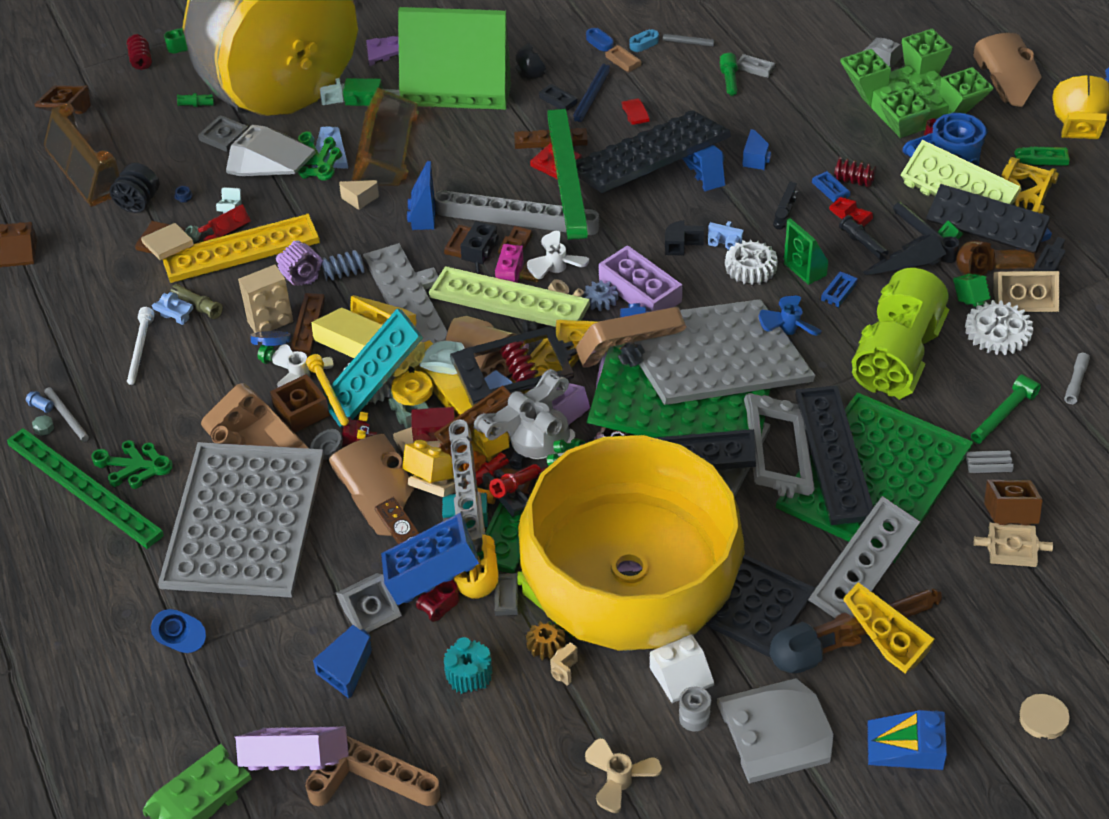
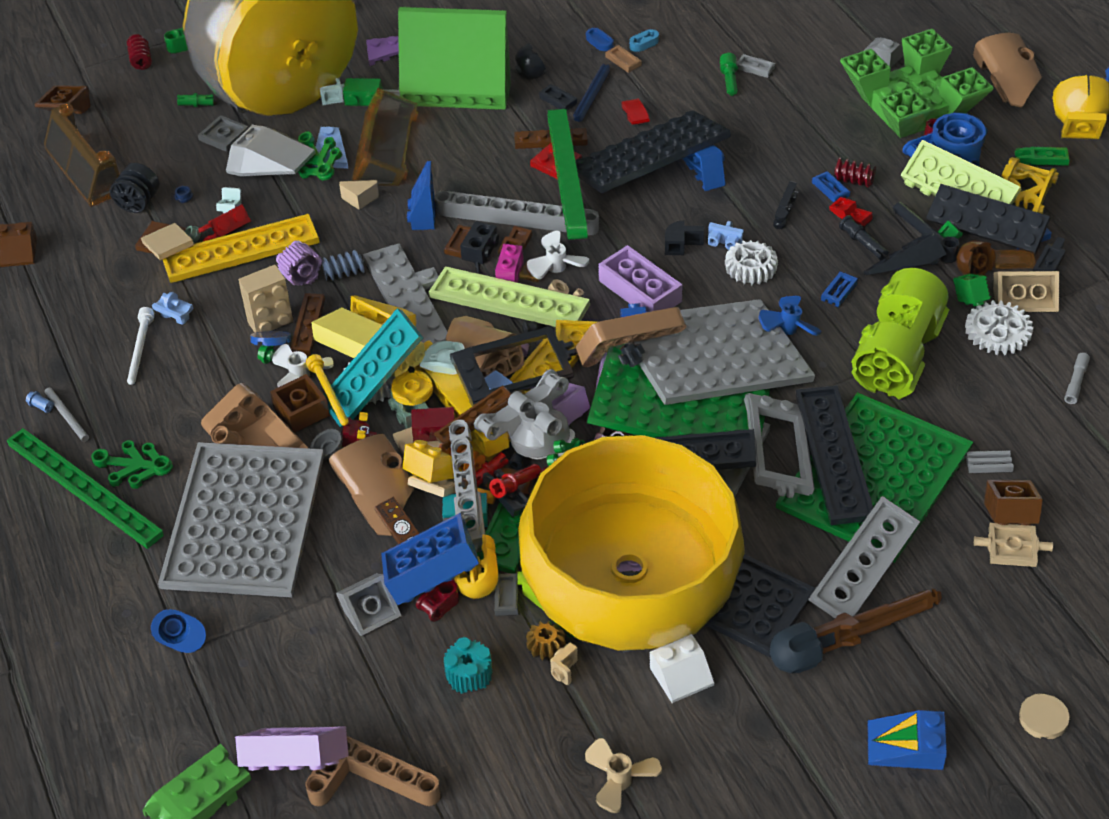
(43, 425): sand green tile -> none
(202, 303): olive pin -> none
(344, 660): blue slope -> none
(517, 362): dark red piece -> none
(601, 295): sand blue gear -> none
(689, 40): dark grey bar -> none
(694, 708): light grey wheel -> none
(756, 151): blue slope -> none
(777, 729): light grey wedge -> none
(804, 254): green slope -> none
(892, 633): yellow wedge -> none
(1021, 388): green piece -> none

